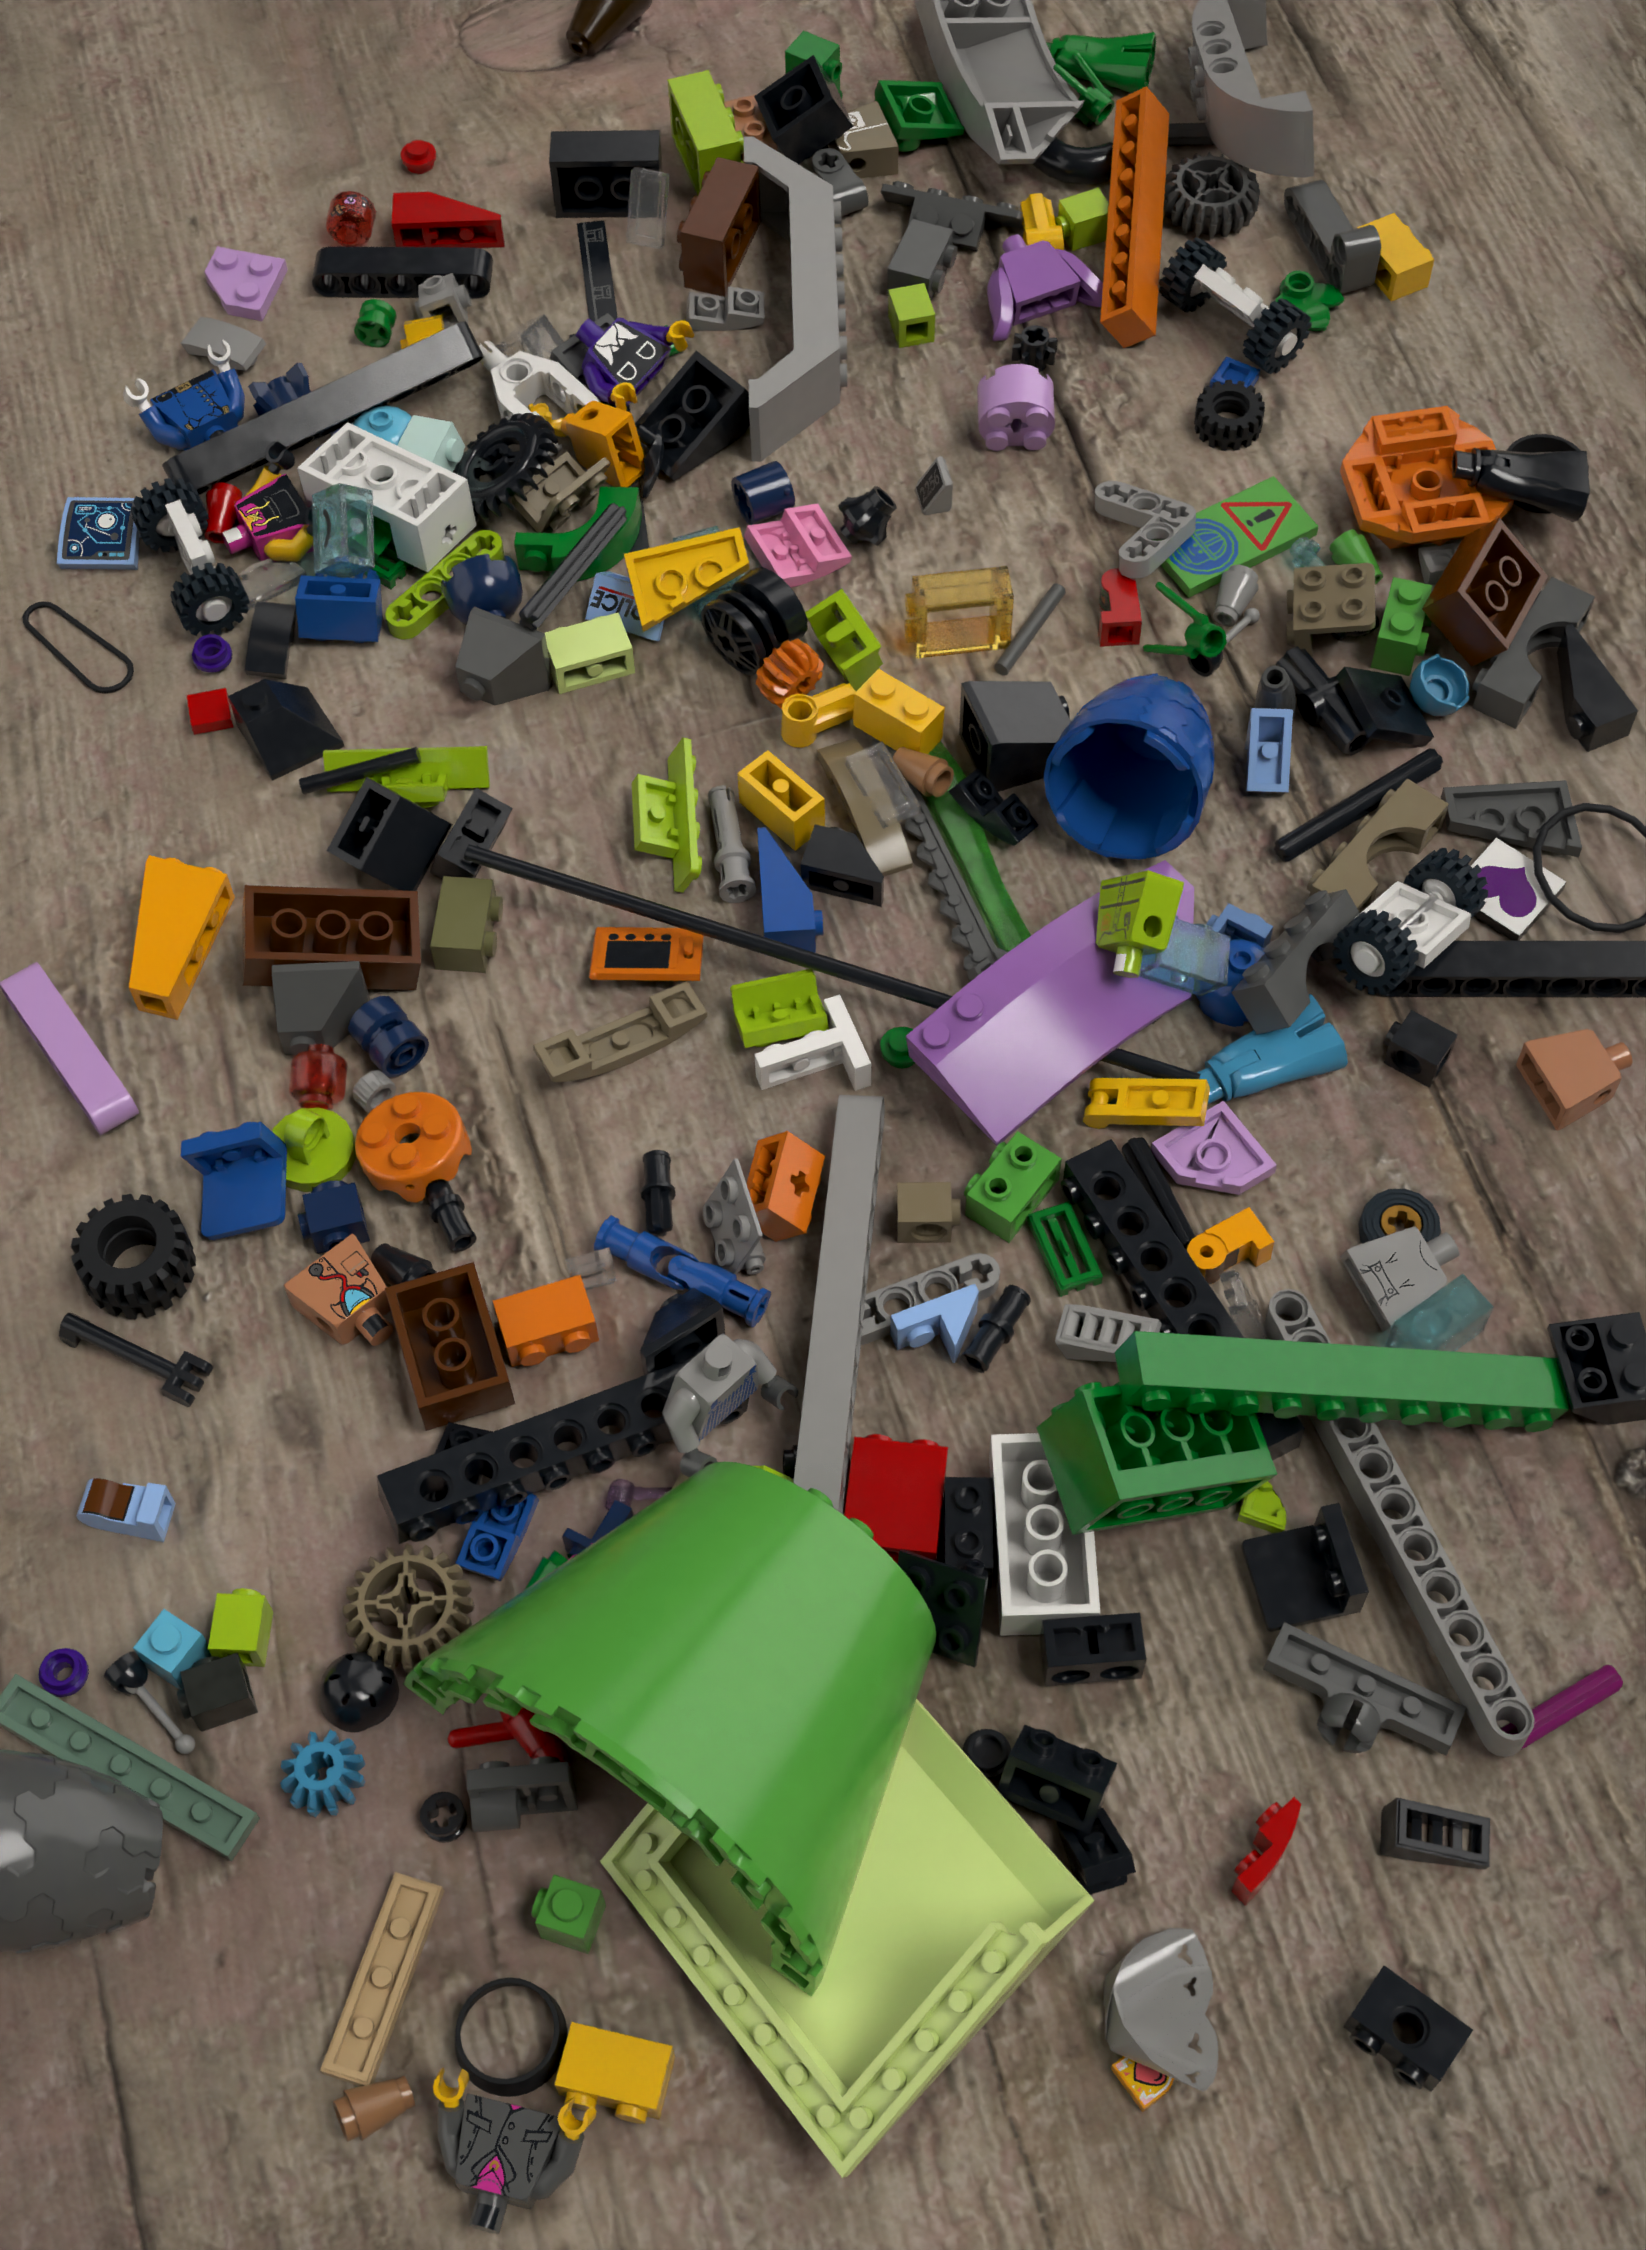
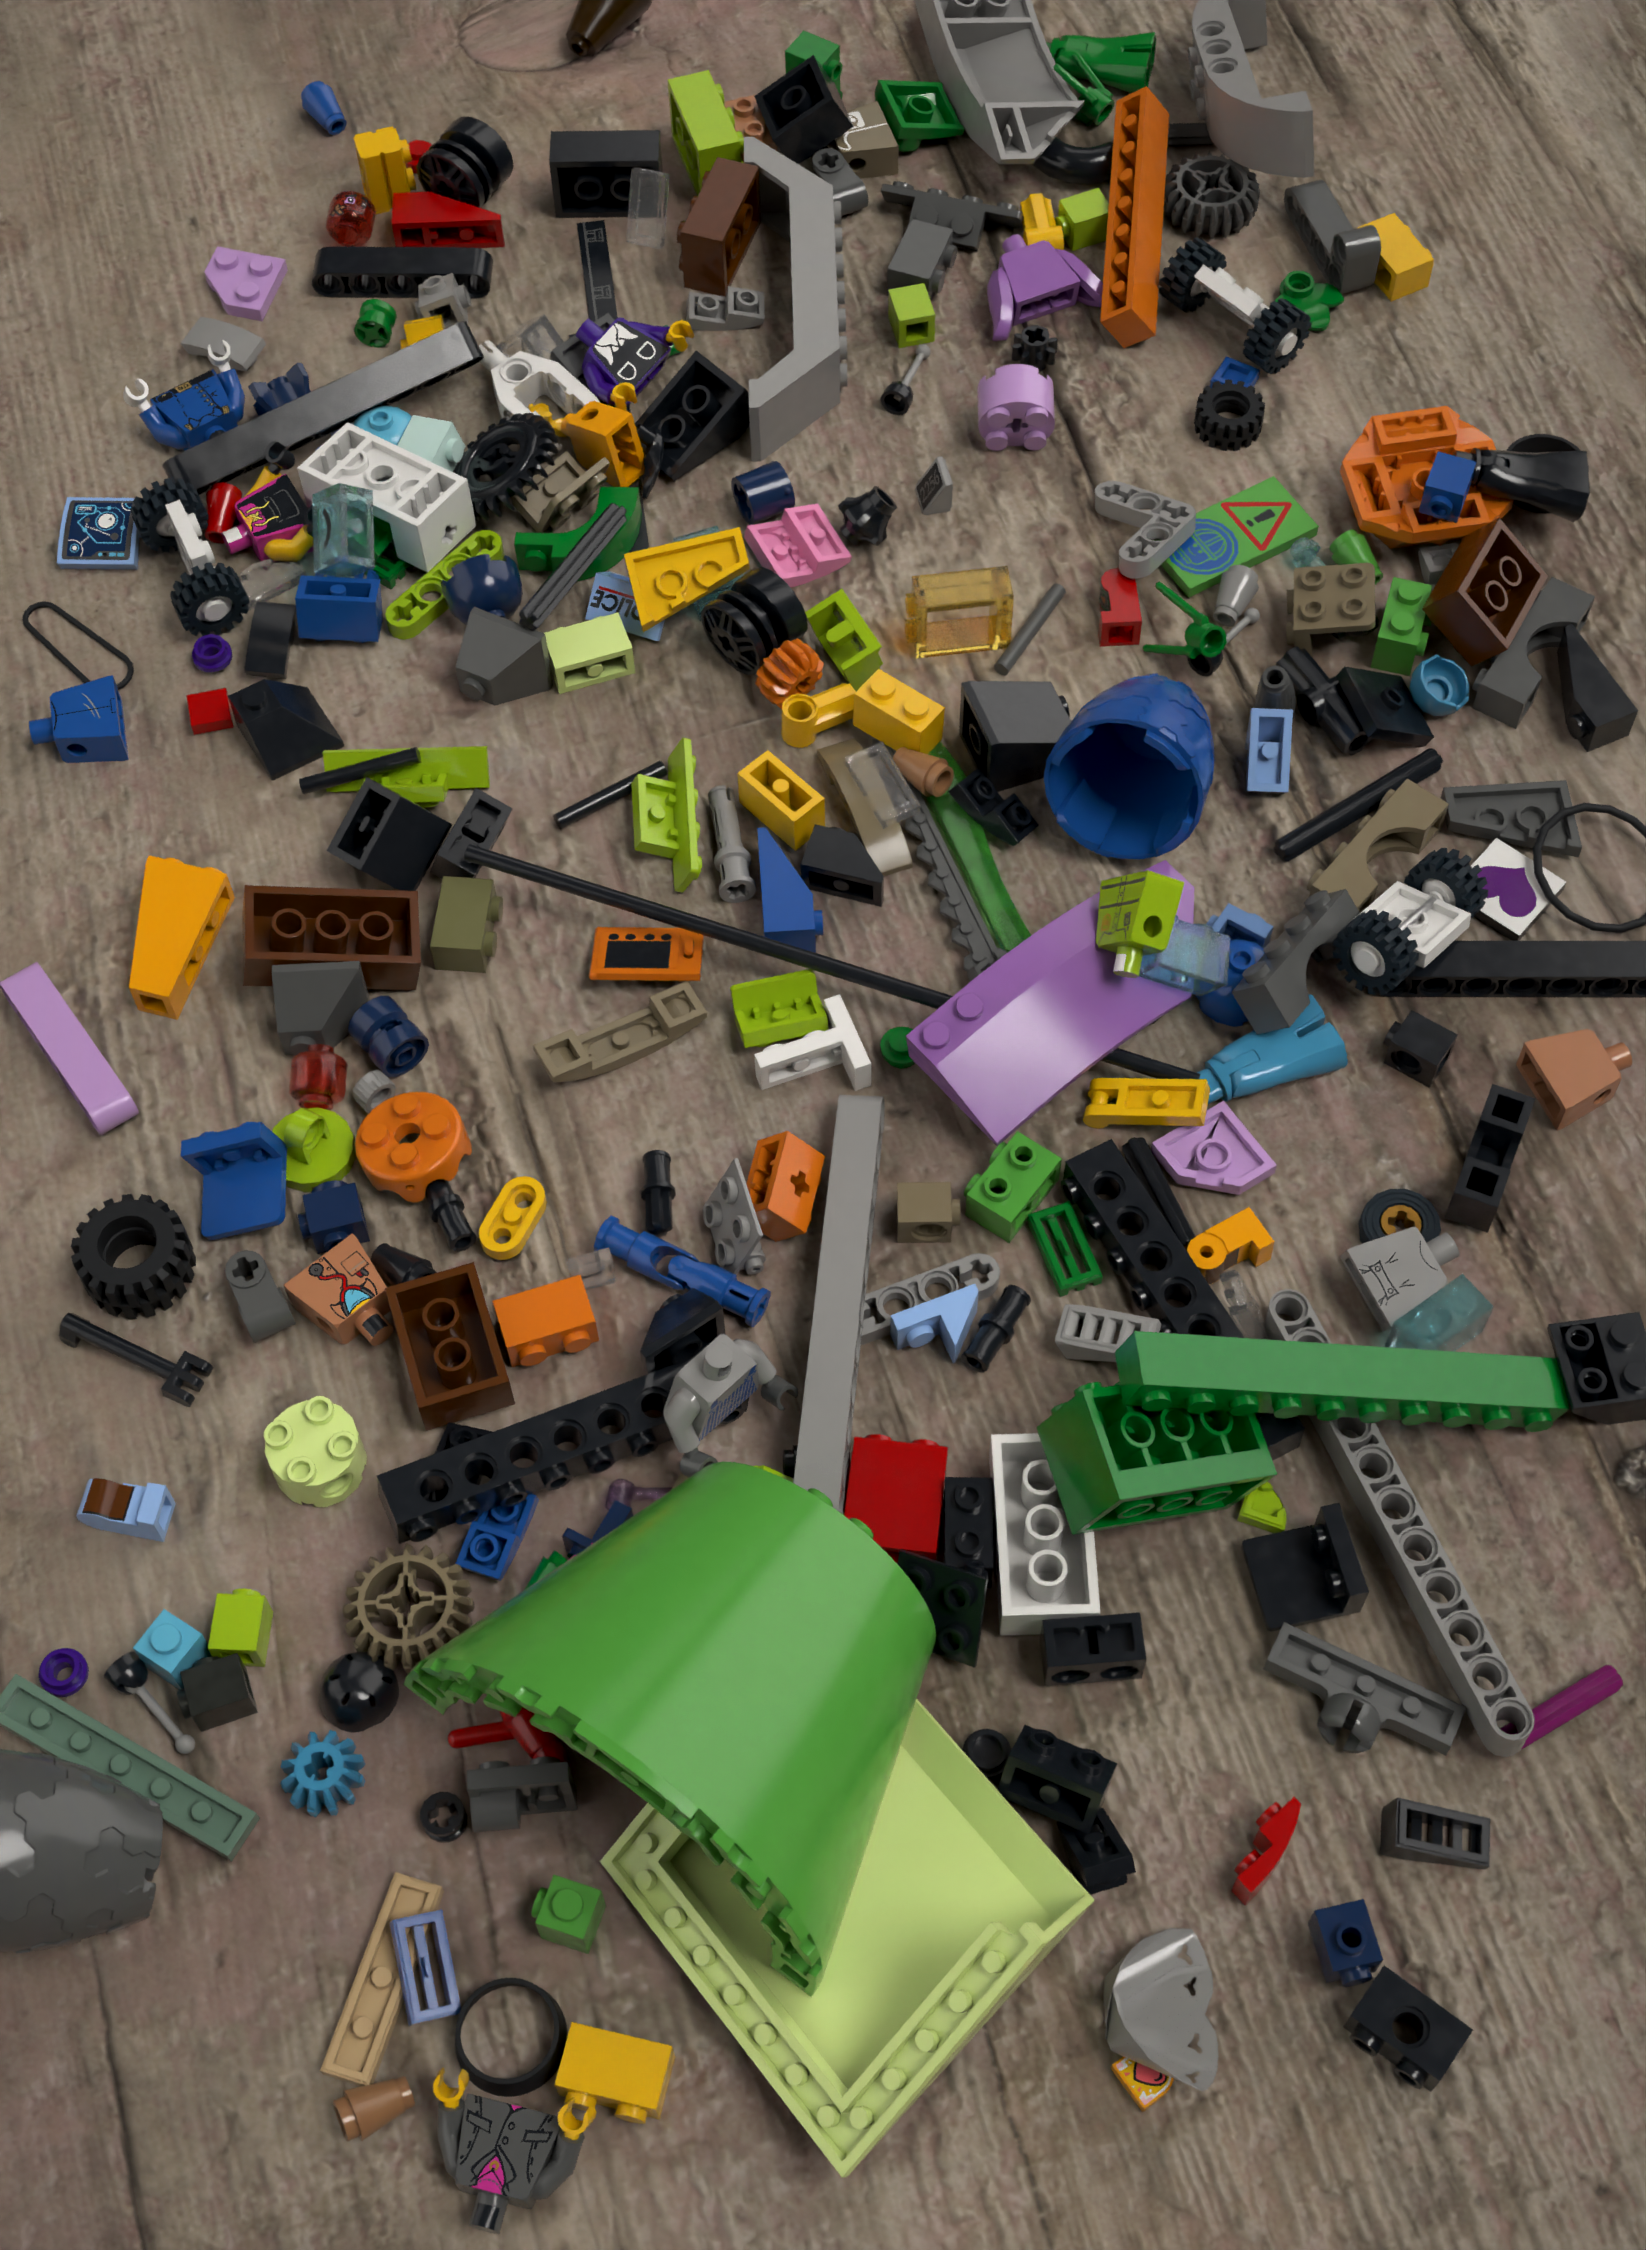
(85, 723): none -> blue torso
(259, 1299): none -> dark grey piece
(315, 1452): none -> yellowish green brick
(322, 105): none -> blue cone
(383, 166): none -> yellow brick
(406, 1973): none -> tile
(466, 162): none -> black wheel
(510, 1220): none -> yellow plate
(605, 797): none -> black bar
(901, 388): none -> black hinge
(1345, 1943): none -> dark blue brick
(1447, 487): none -> blue brick
(1490, 1158): none -> black arch

